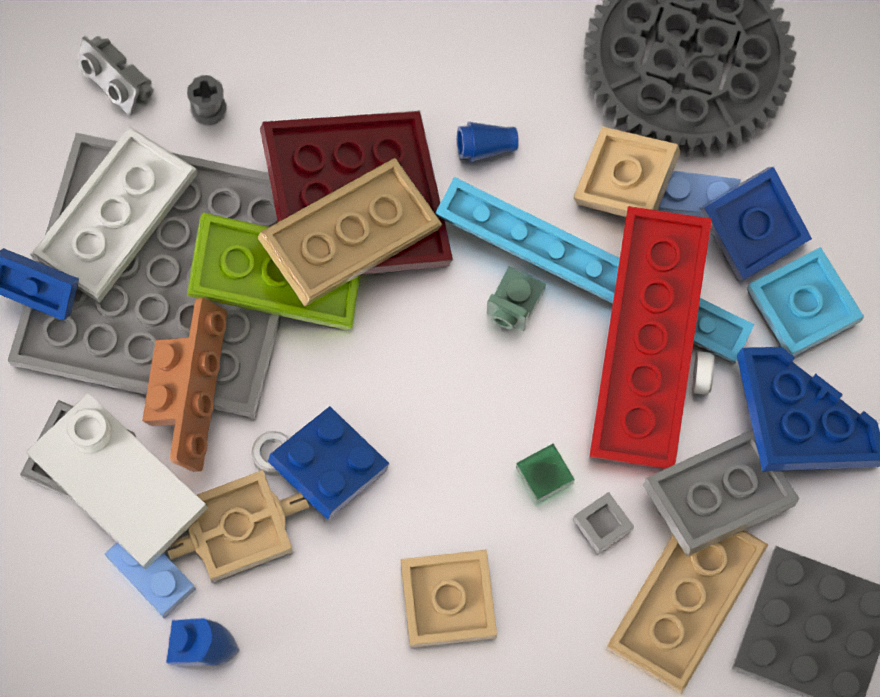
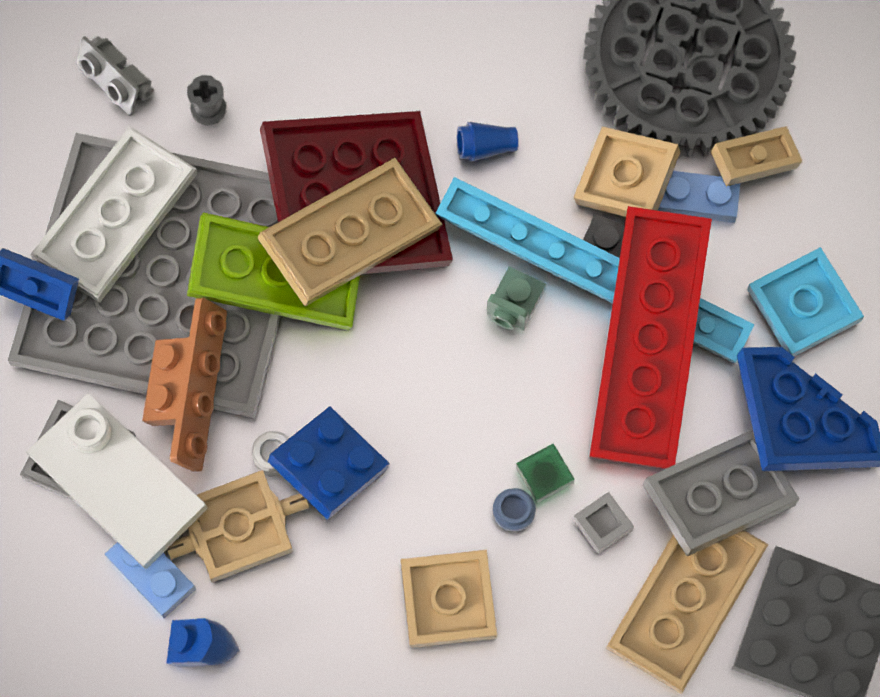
(514, 509): none -> sand blue plate
(605, 235): none -> dark grey plate
(703, 373): white tile -> none
(756, 156): none -> tan plate
(756, 223): blue plate -> none

